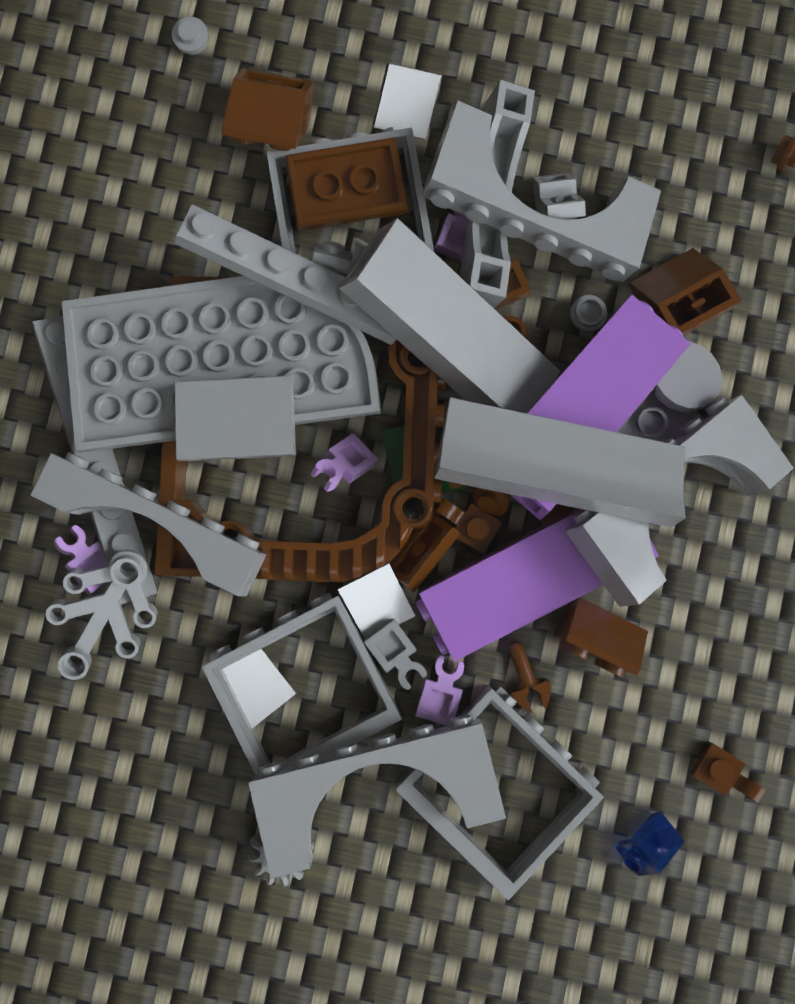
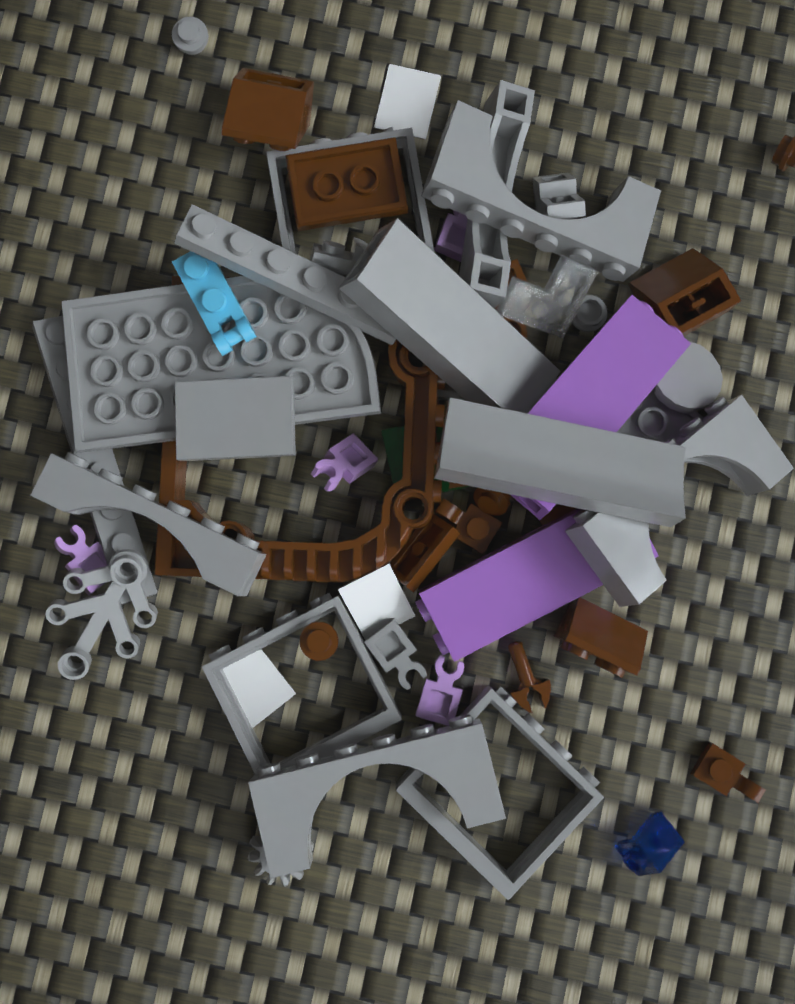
(214, 300): none -> medium azure plate
(319, 641): none -> reddish brown plate
(550, 307): none -> clear plate

